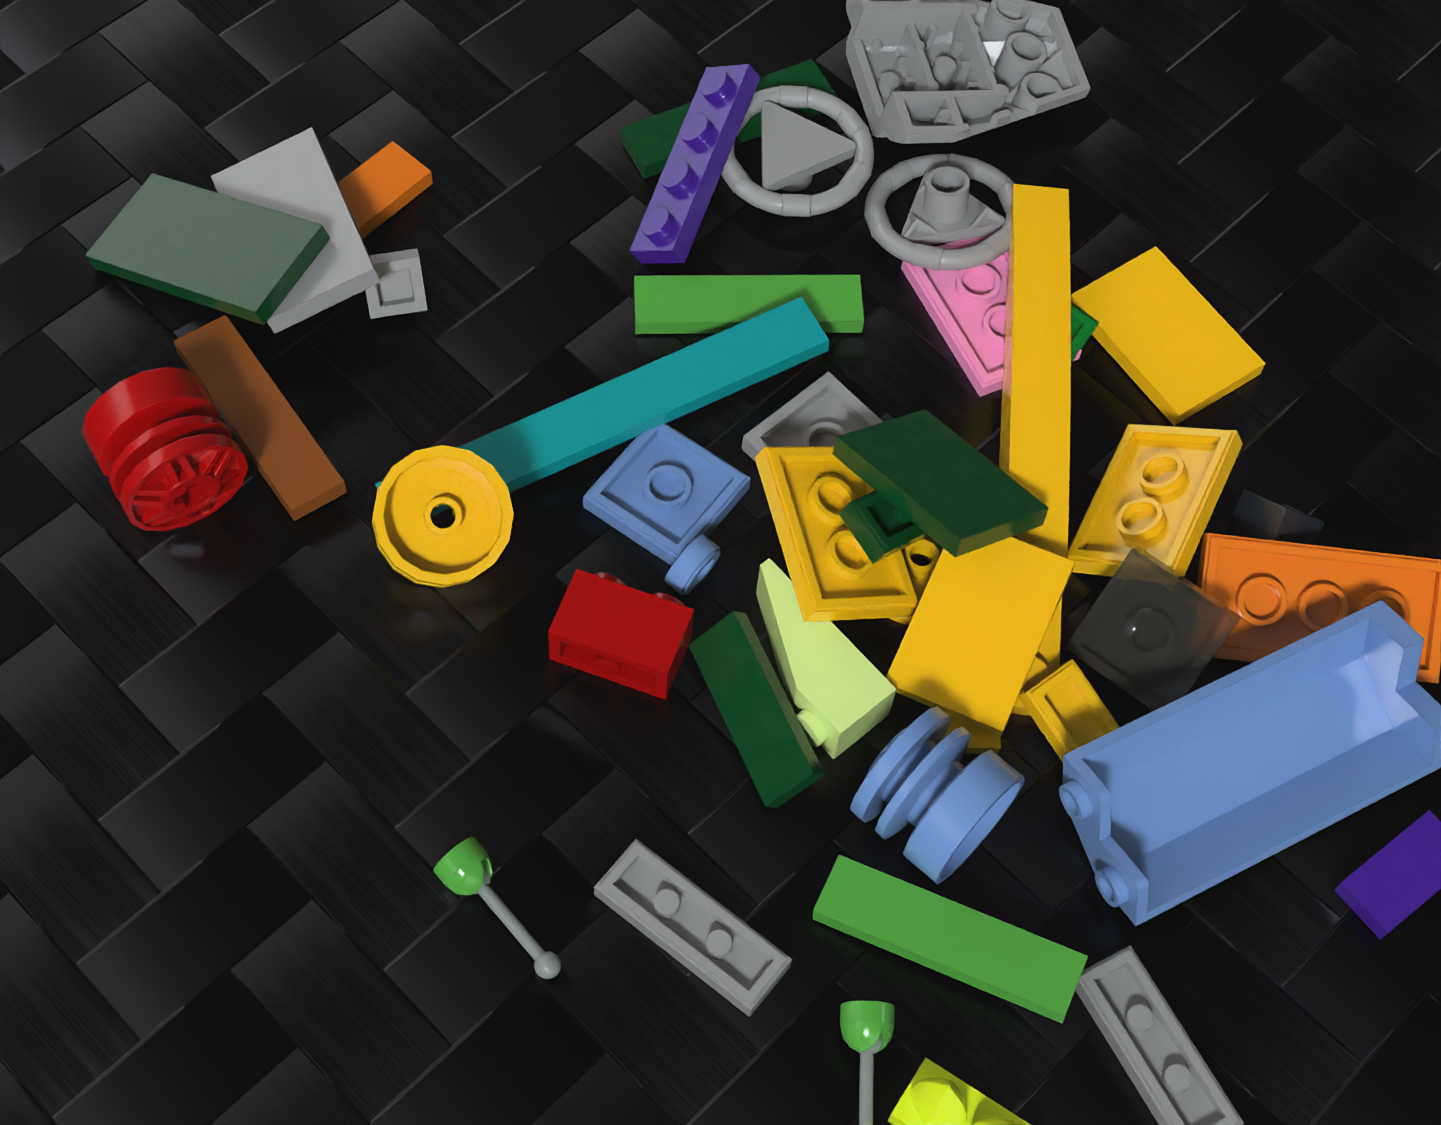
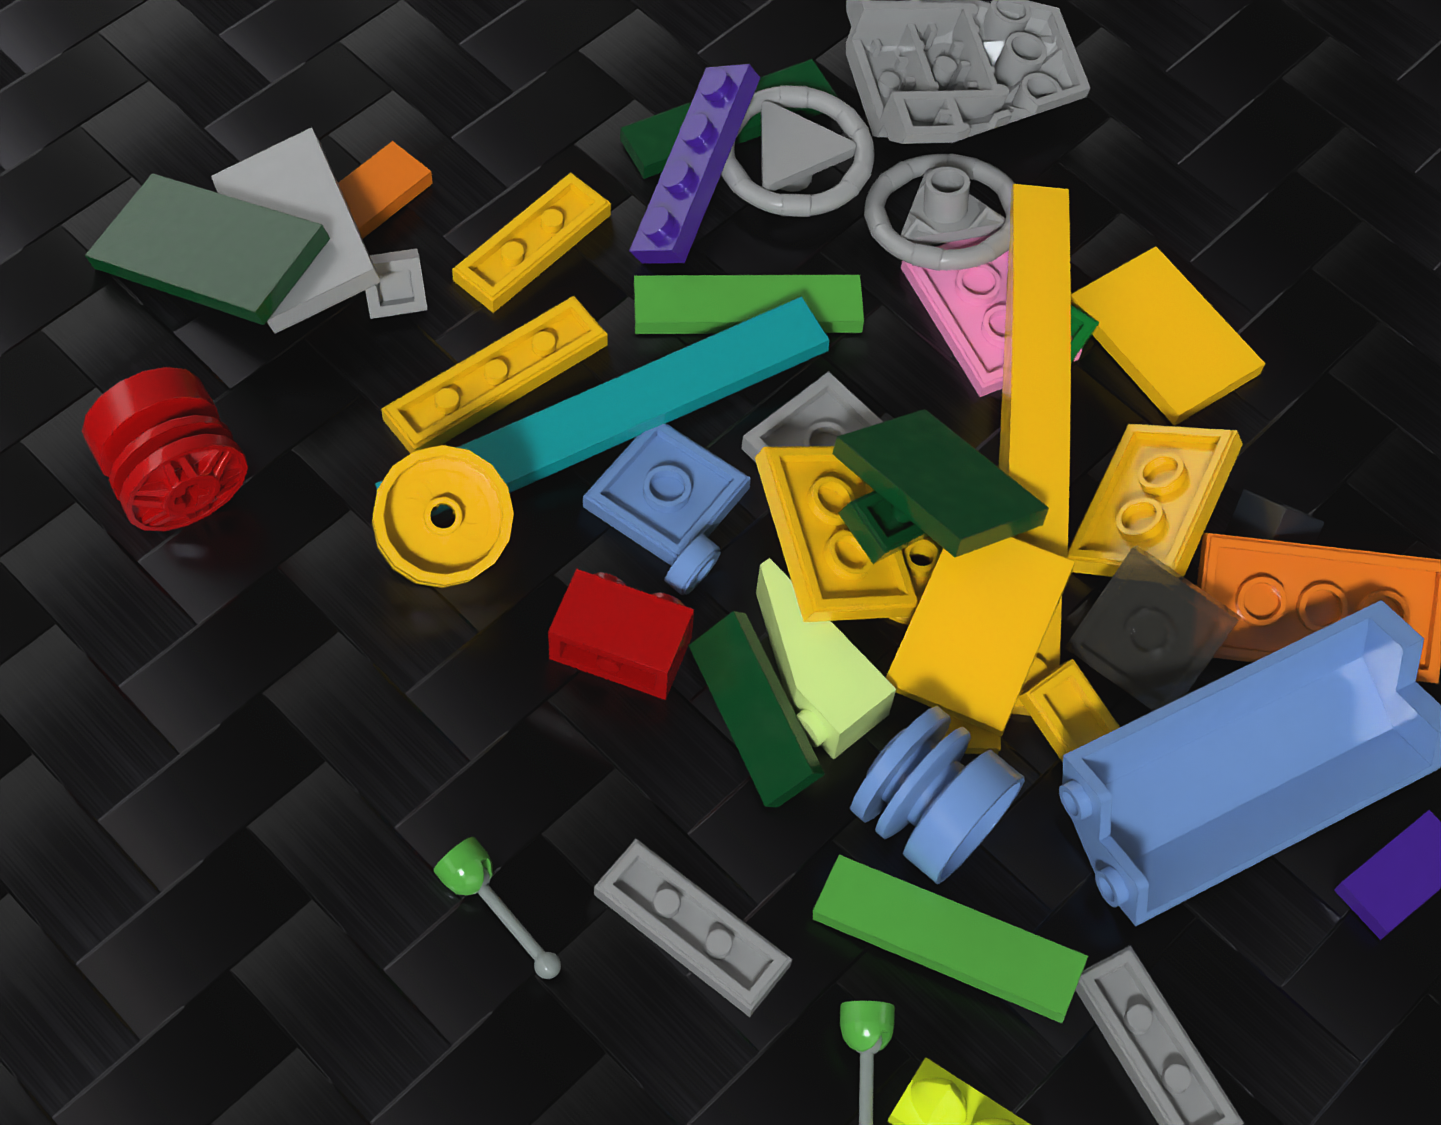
(261, 418): dark orange tile -> none
(495, 376): none -> yellow tile
(531, 242): none -> yellow tile

